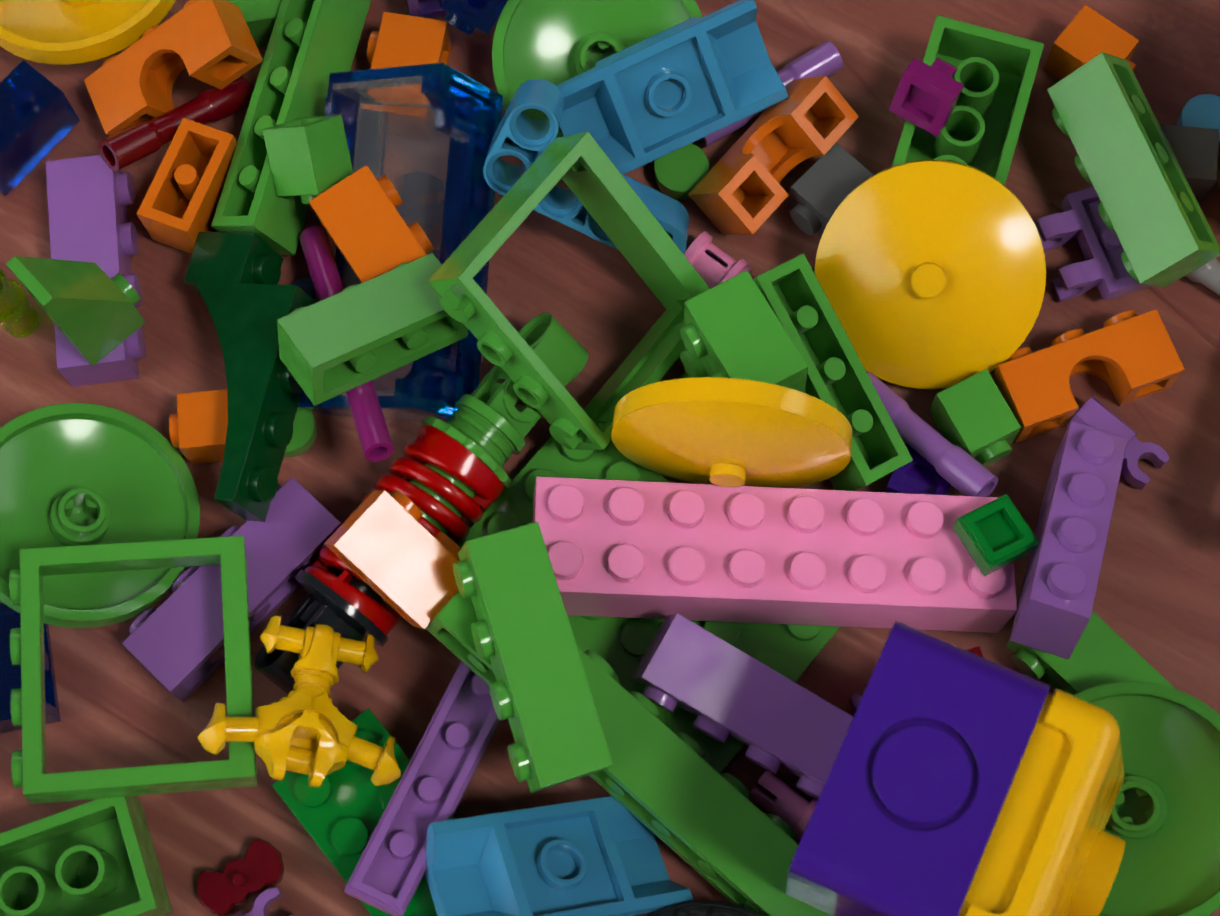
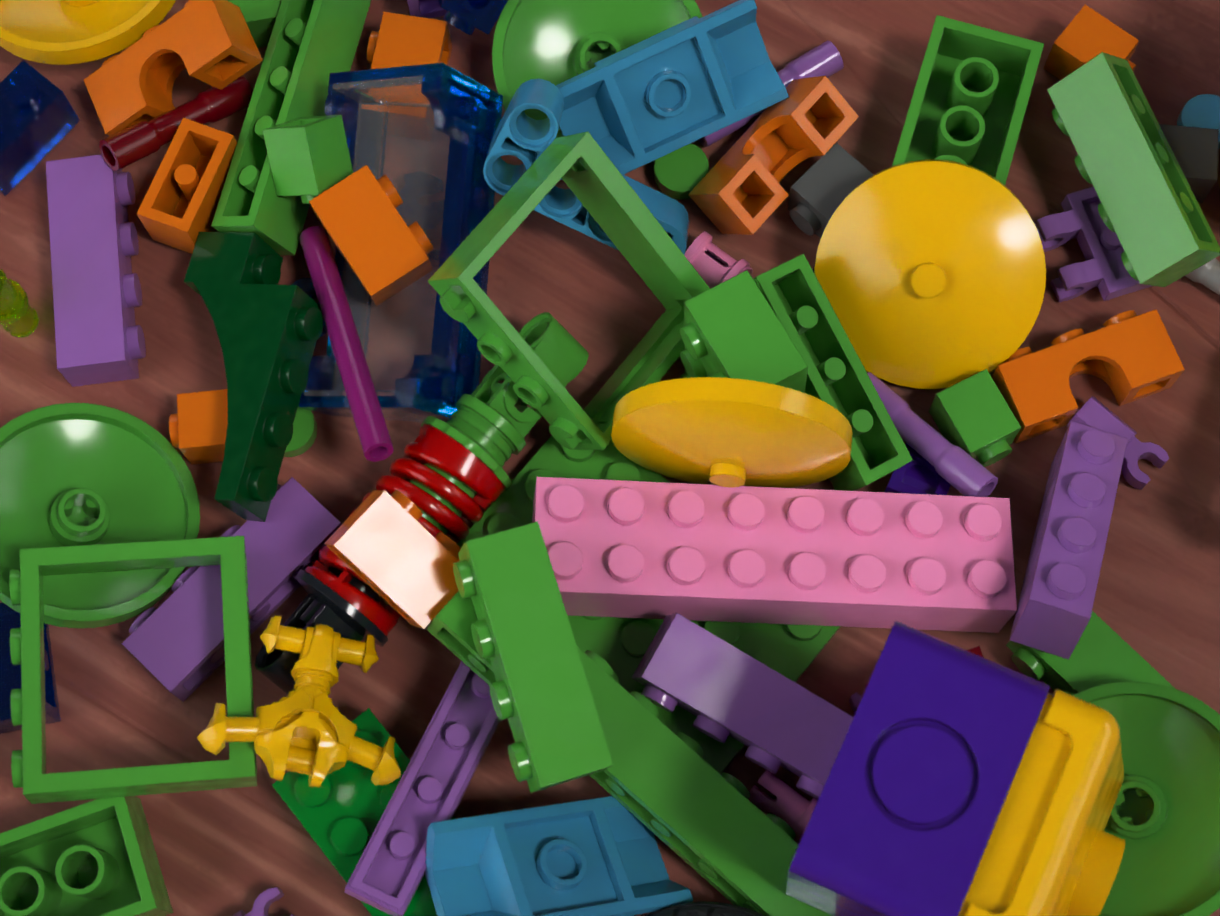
(82, 302): bright green slope -> none
(223, 889): dark red piece -> none
(366, 331): bright green brick -> none
(927, 95): magenta tile -> none
(995, 535): green tile -> none

